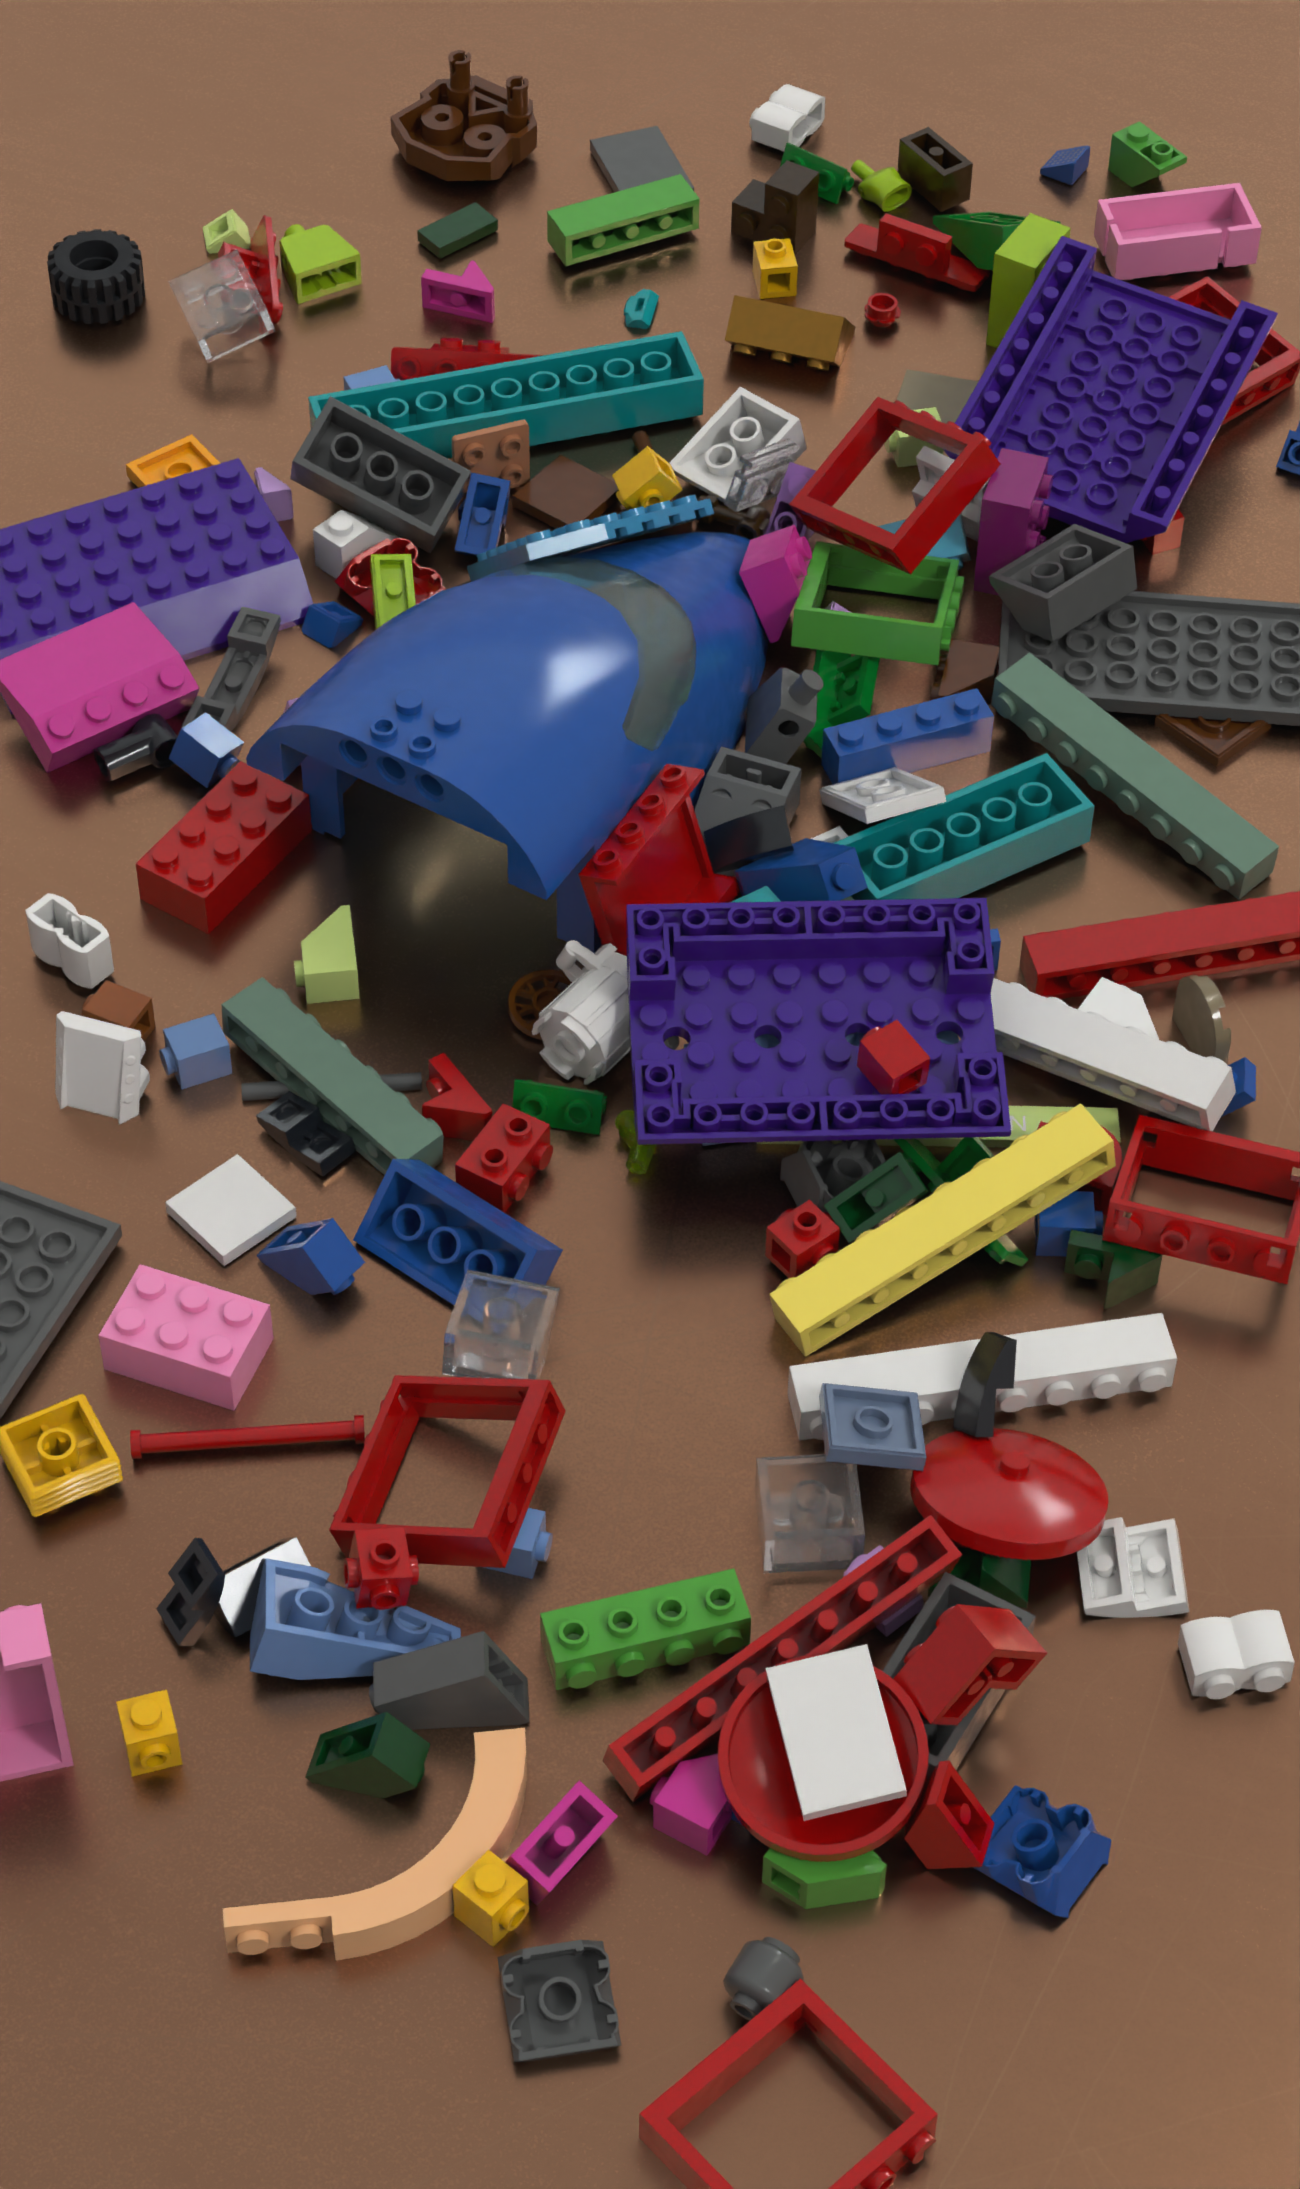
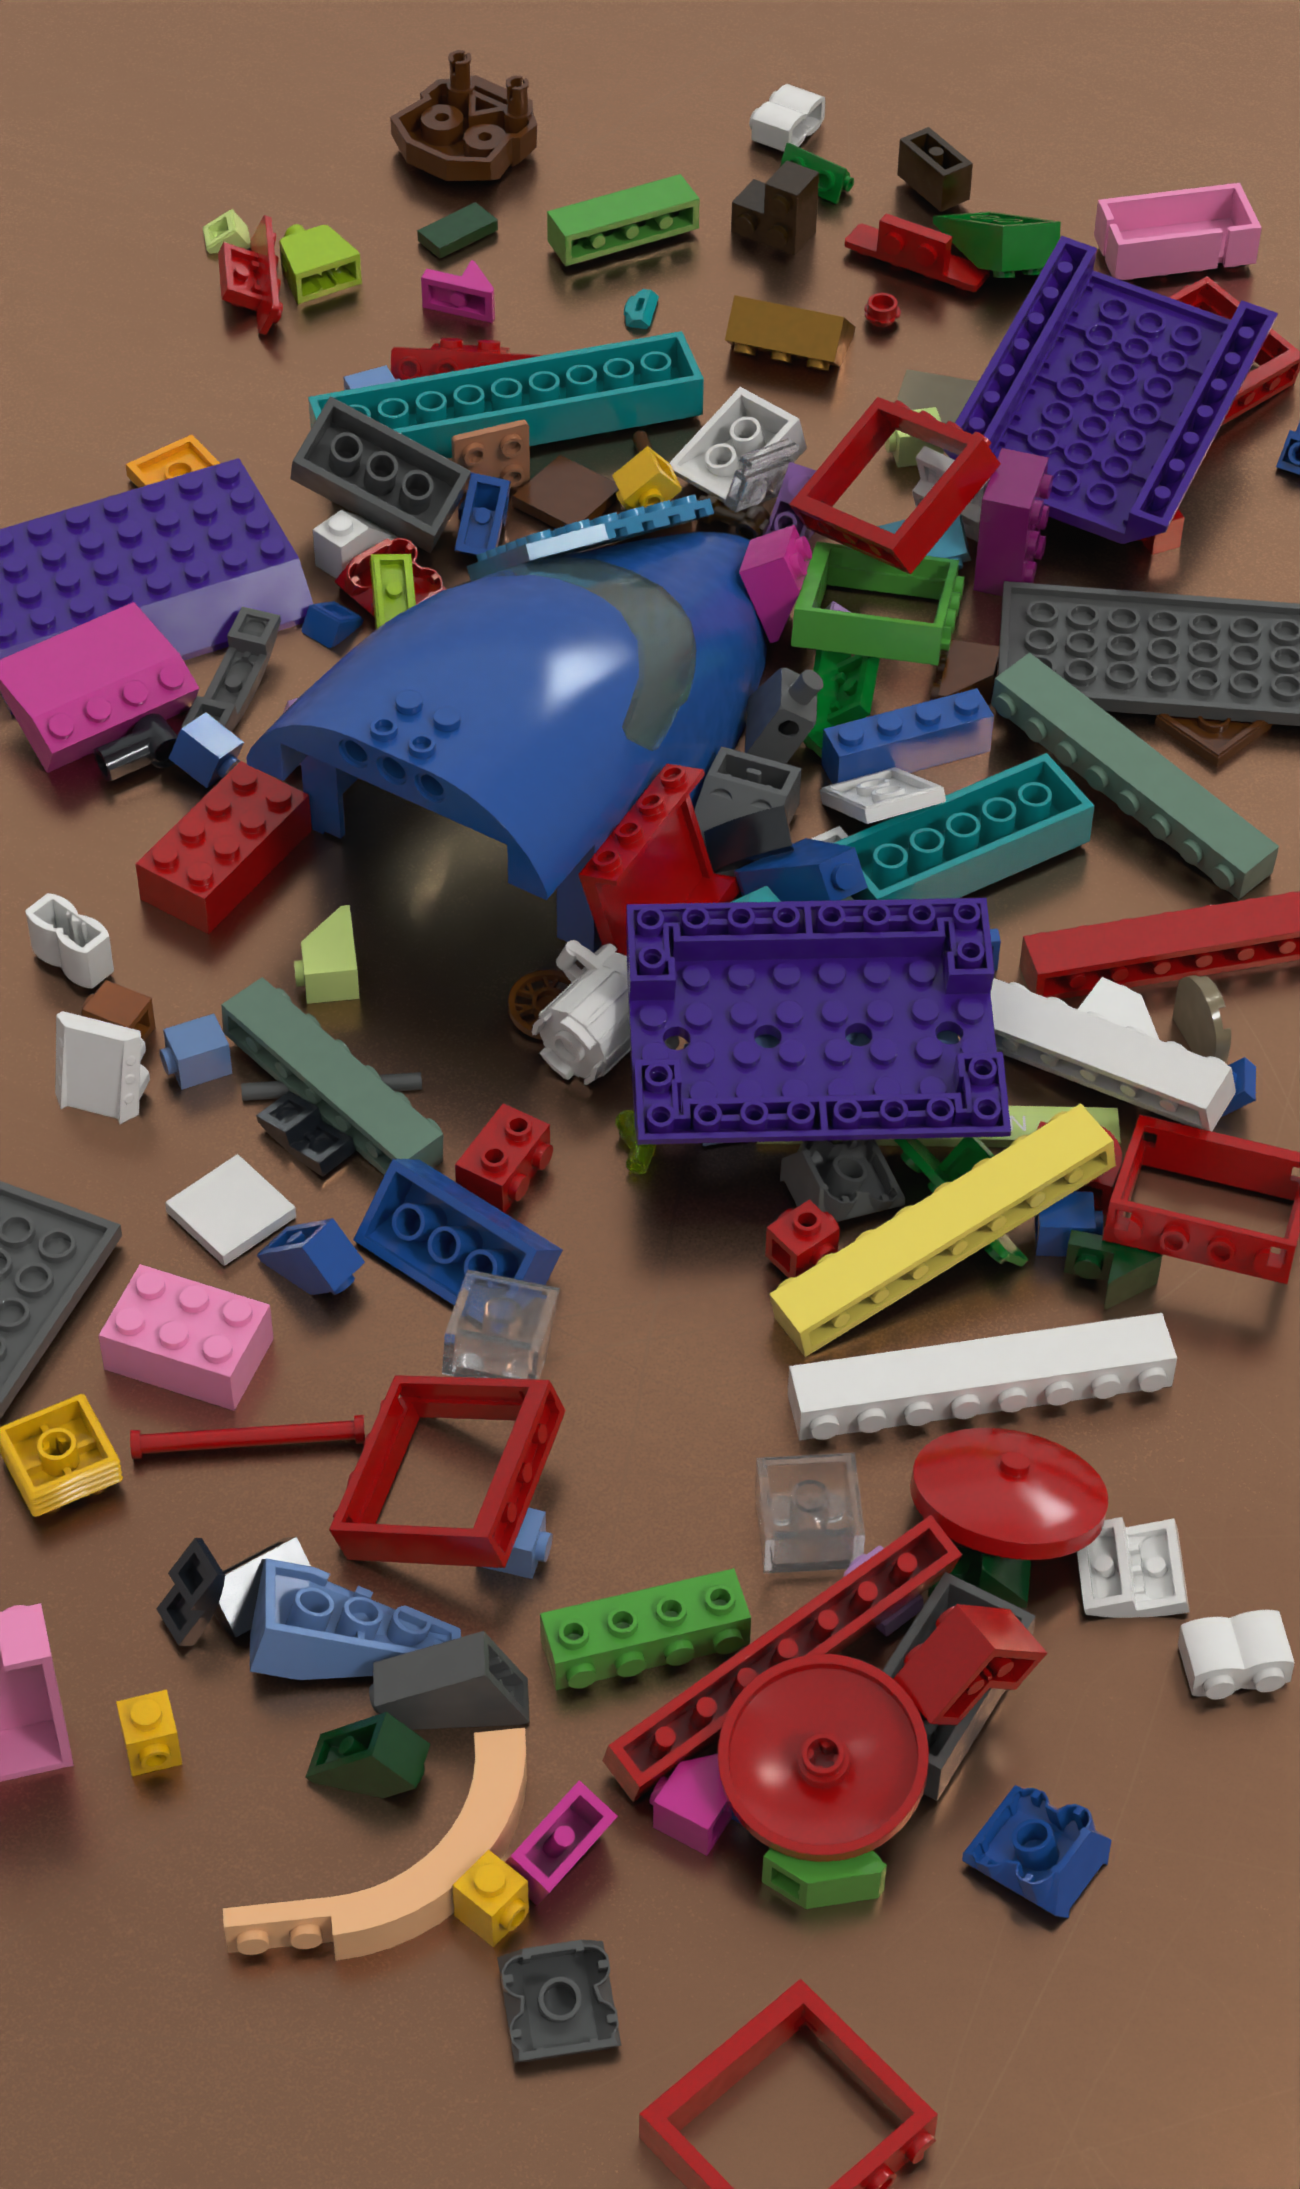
(96, 276): black tyre -> none
(222, 306): clear brick -> none
(275, 493): lavender slope -> none
(380, 1568): red brick -> none
(454, 1101): red slope -> none
(561, 1105): green hinge -> none
(636, 158): dark grey tile -> none
(761, 1975): dark grey head -> none
(775, 268): yellow brick -> none
(835, 1732): white tile -> none
(872, 1427): sand blue plate -> none
(876, 1197): dark green slope -> none
(881, 187): lime piece -> none
(893, 1060): red brick -> none
(949, 1823): red slope -> none
(987, 1370): black slope -> none
(1017, 269): lime brick -> none
(1066, 581): dark grey slope -> none
(1067, 164): blue slope -> none
(1141, 155): bright green slope -> none

